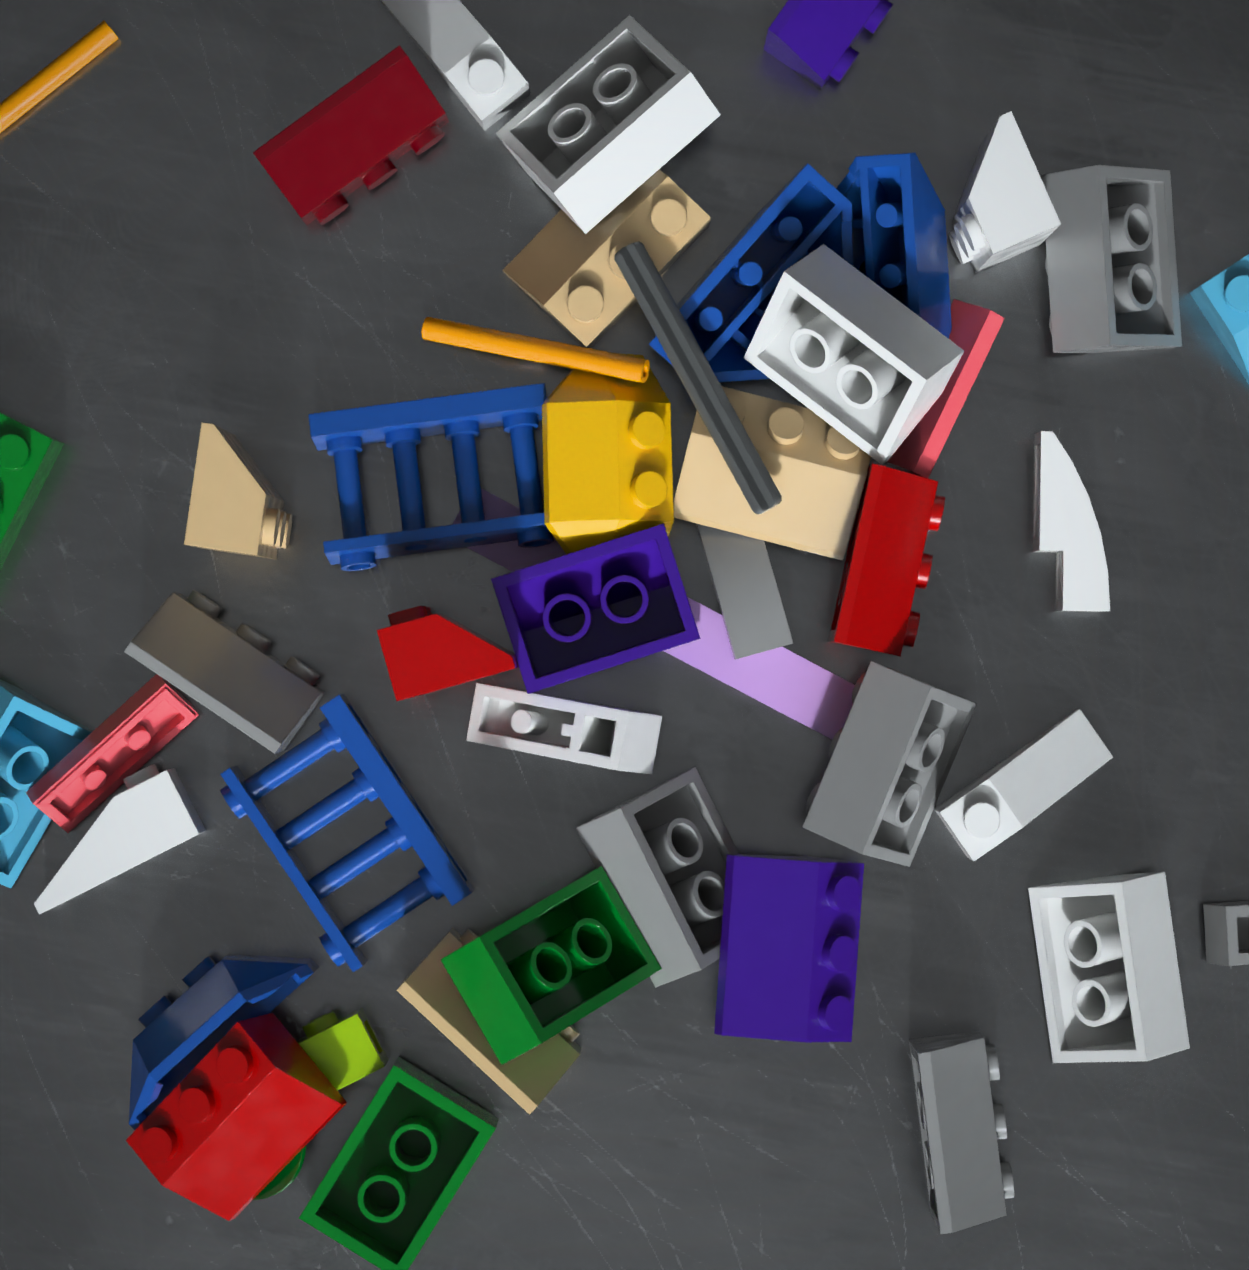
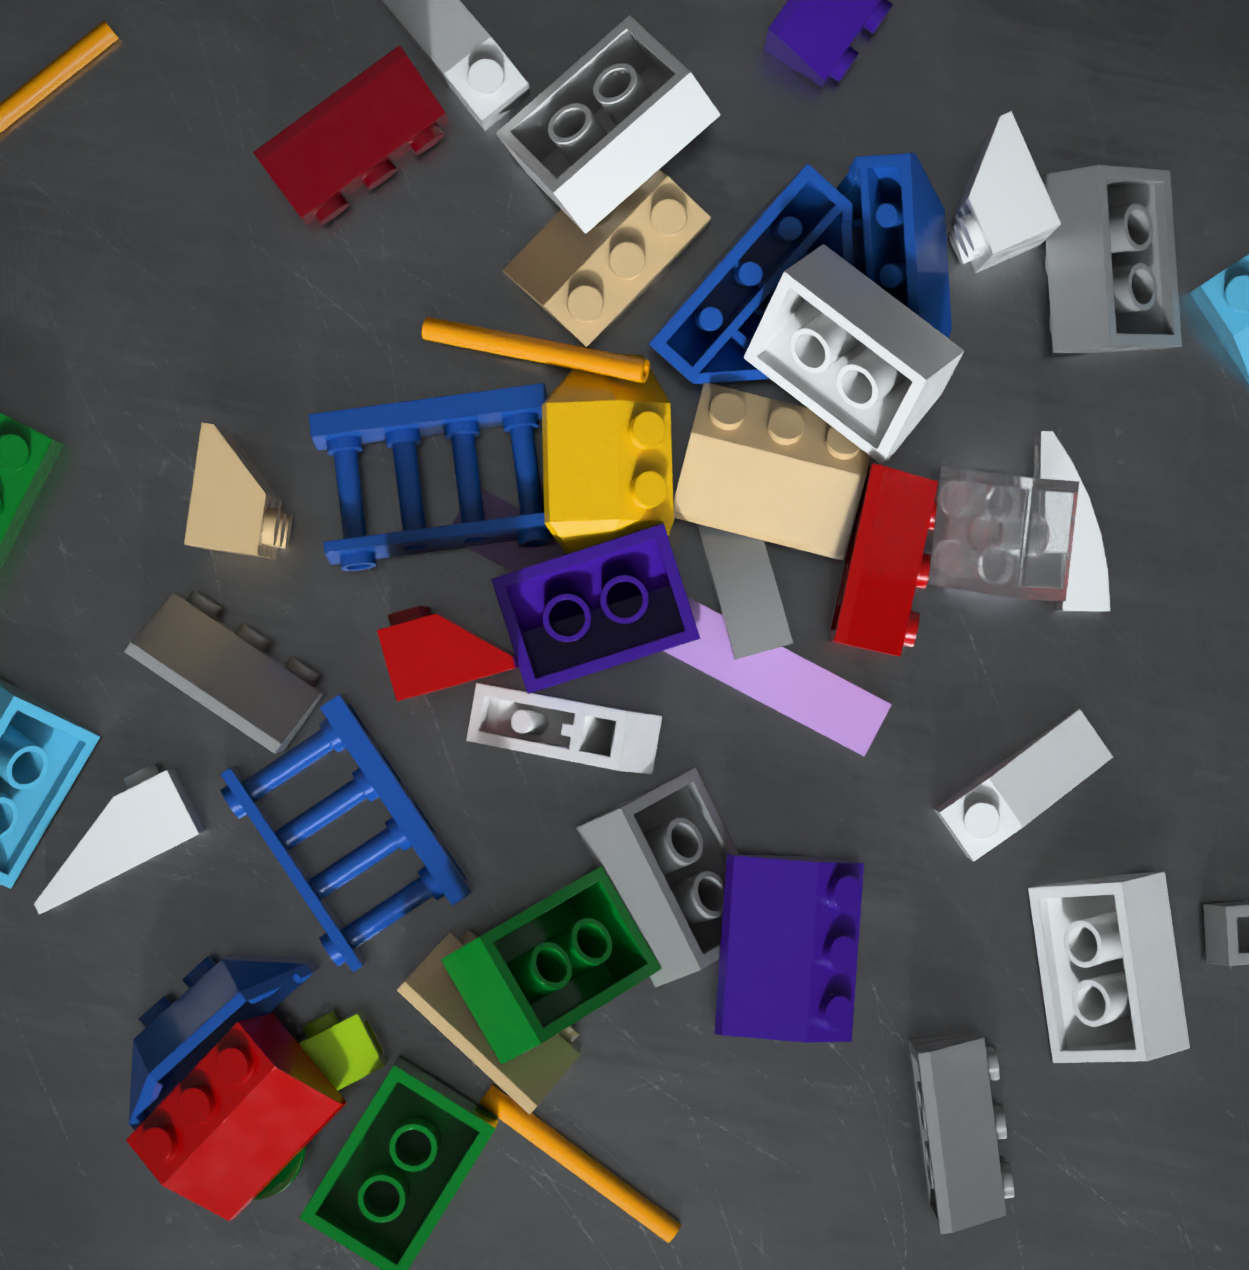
(112, 753): coral tile -> none
(580, 1164): none -> light orange piece
(698, 377): dark grey axle -> none
(888, 765): light grey slope -> none
(974, 332): coral tile -> none
(1003, 533): none -> clear brick

